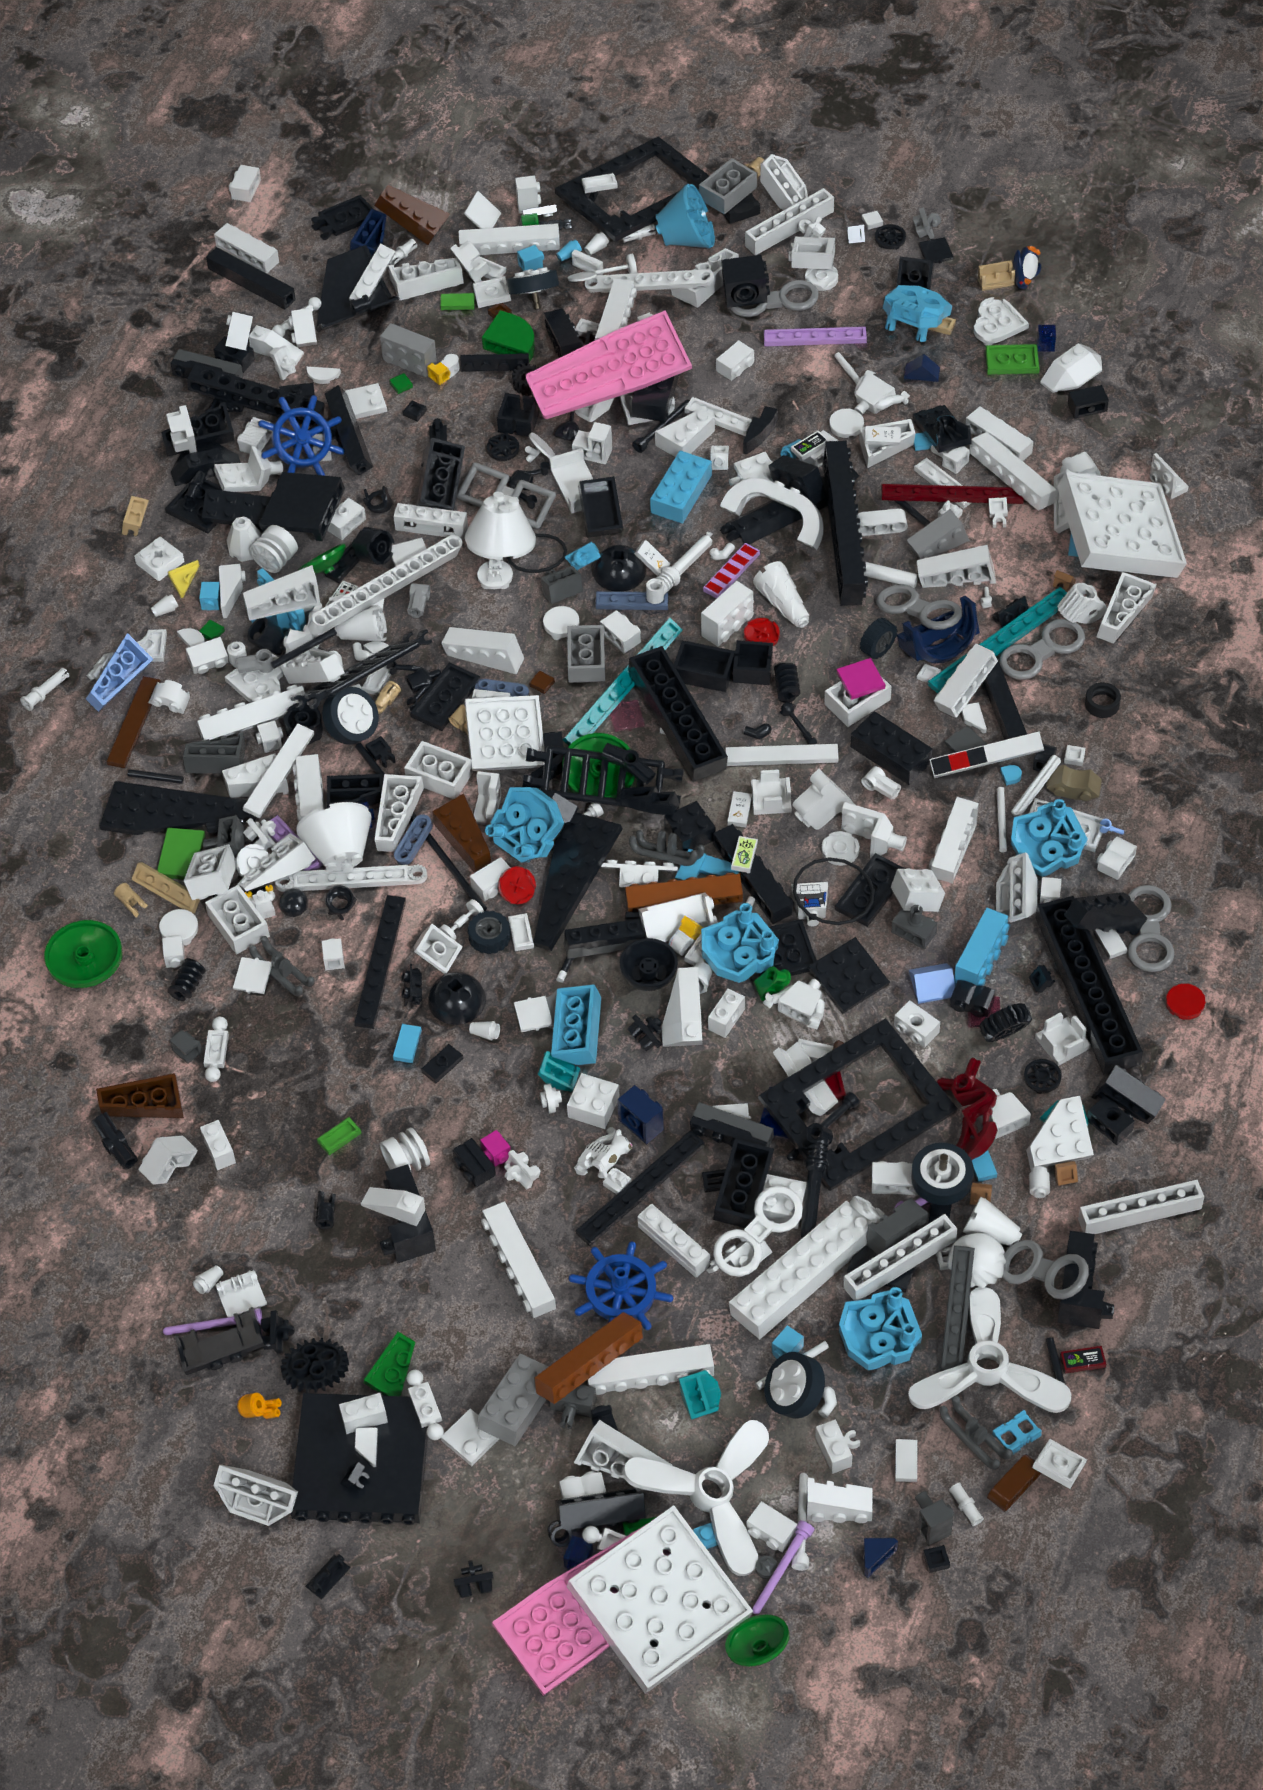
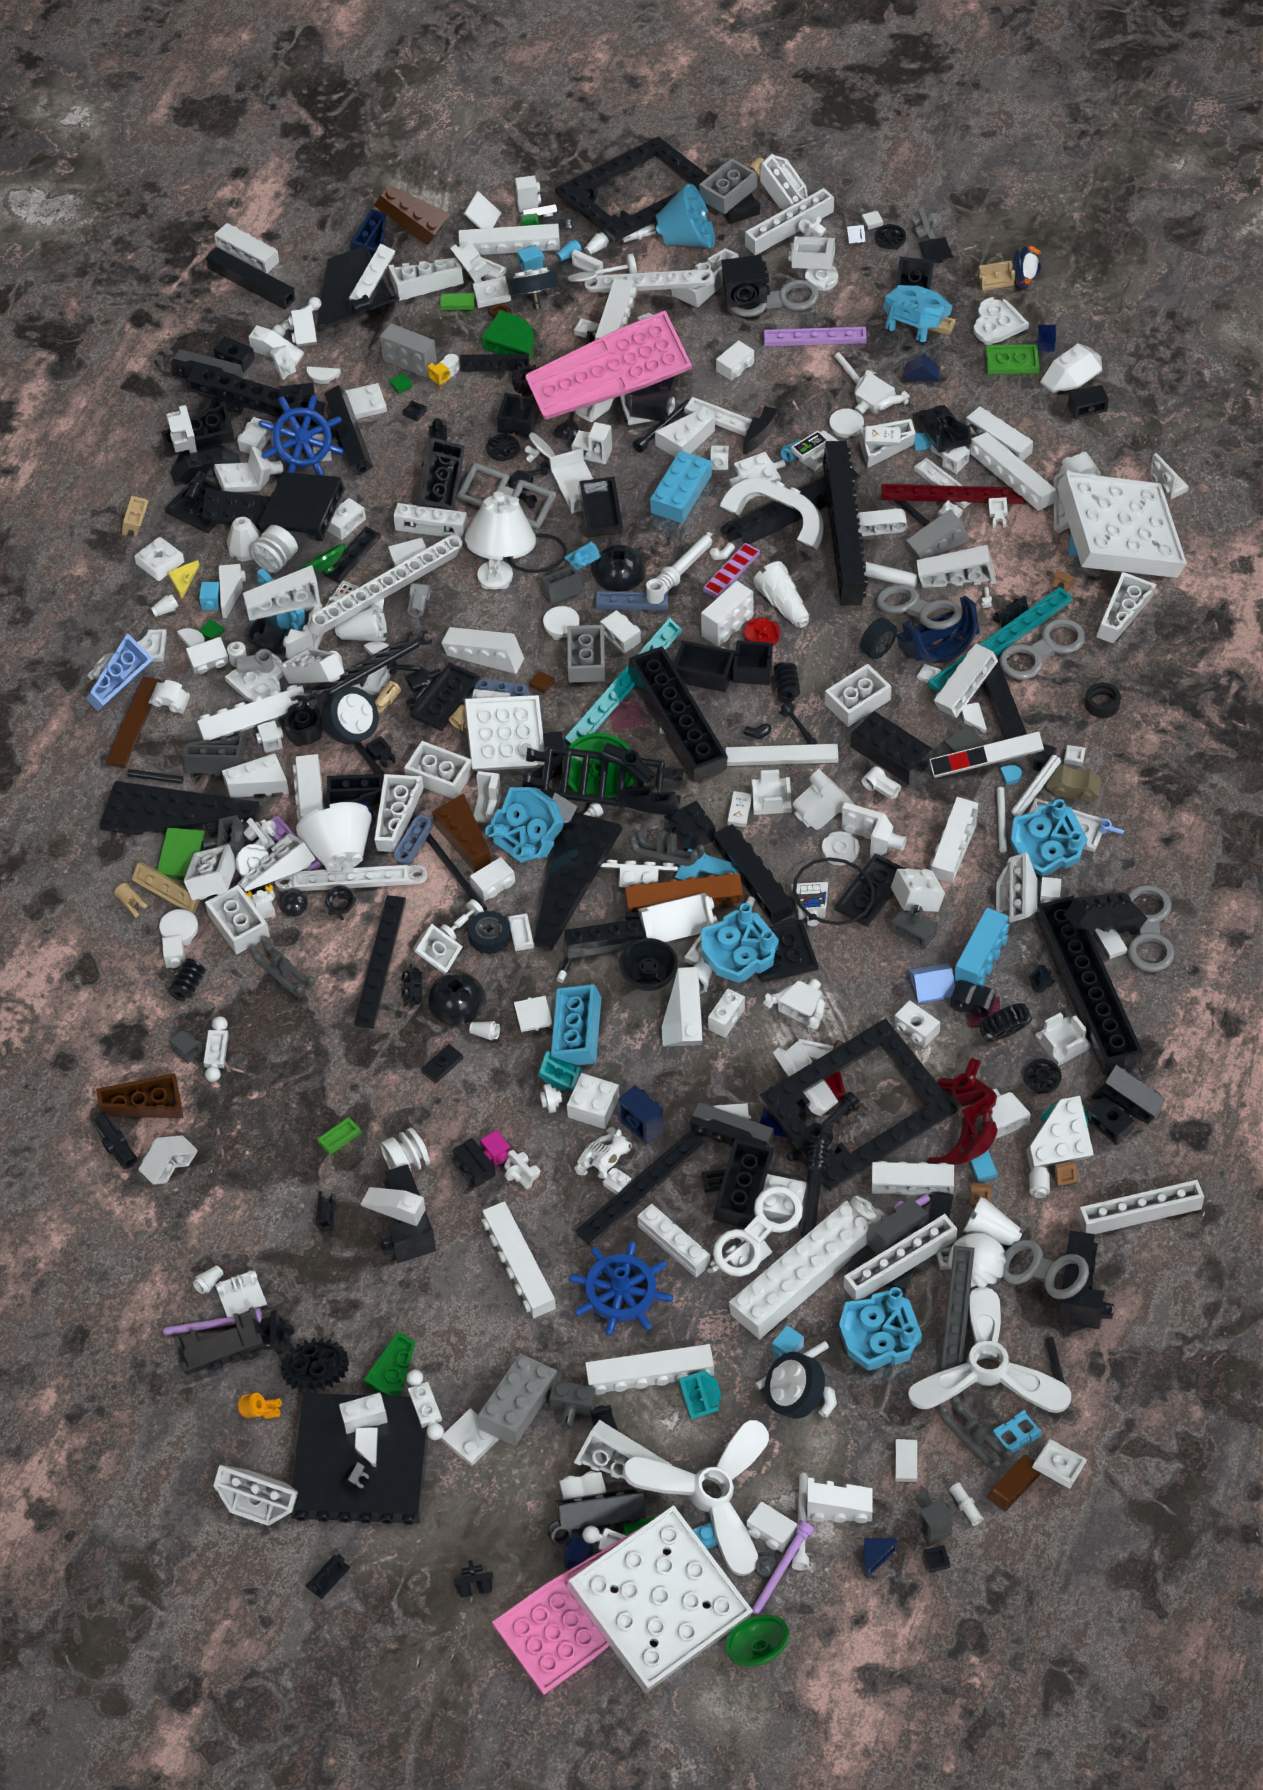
(38, 693): white pin -> none
(83, 954): green dish -> none
(217, 1145): white brick -> none
(238, 330): white wedge -> none
(245, 183): white brick -> none
(252, 975): white piece -> none
(278, 771): white tile -> none
(303, 648): black bar -> none
(333, 954): white brick -> none
(341, 217): black tile -> none
(360, 654): white arm -> none
(373, 546): black brick -> none
(384, 506): black piece -> none
(403, 251): white pin -> none
(407, 1043): medium azure tile -> none
(516, 885): red tile -> none
(562, 332): black wedge -> none
(588, 1357): dark orange brick -> none
(599, 183): white tile -> none
(649, 1039): black hips -> none
(651, 557): white tile -> none
(685, 936): leg -> none
(744, 854): tile -> none
(772, 981): green piece -> none
(800, 476): black wedge -> none
(835, 1445): white brick -> none
(848, 975): black plate -> none
(860, 678): dark pink tile -> none
(942, 1173): wheel -> none
(1077, 607): white piece -> none
(1083, 1359): tile -> none
(1116, 857): white brick -> none
(1185, 1001): red tile -> none

